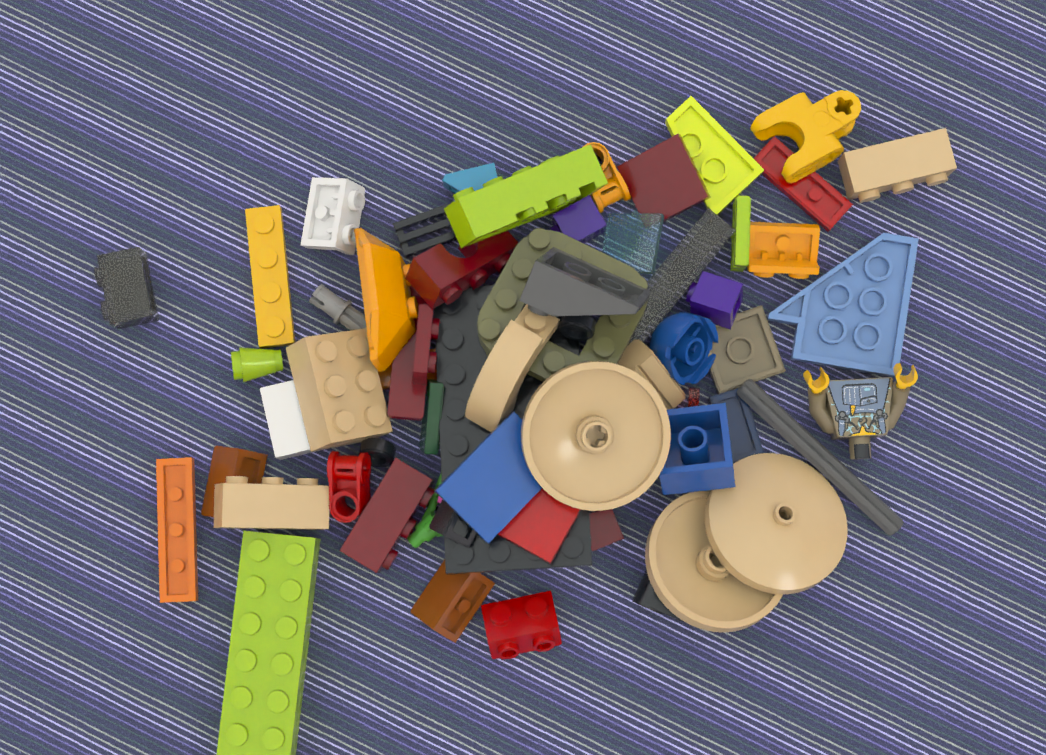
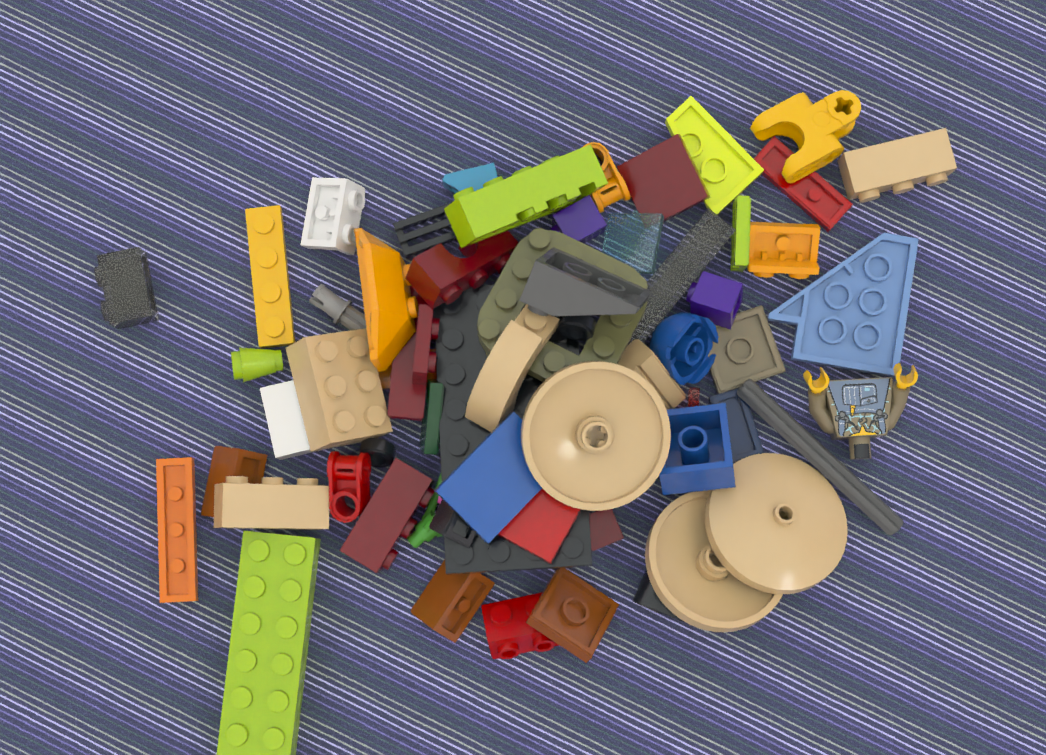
(572, 614): none -> dark orange tile

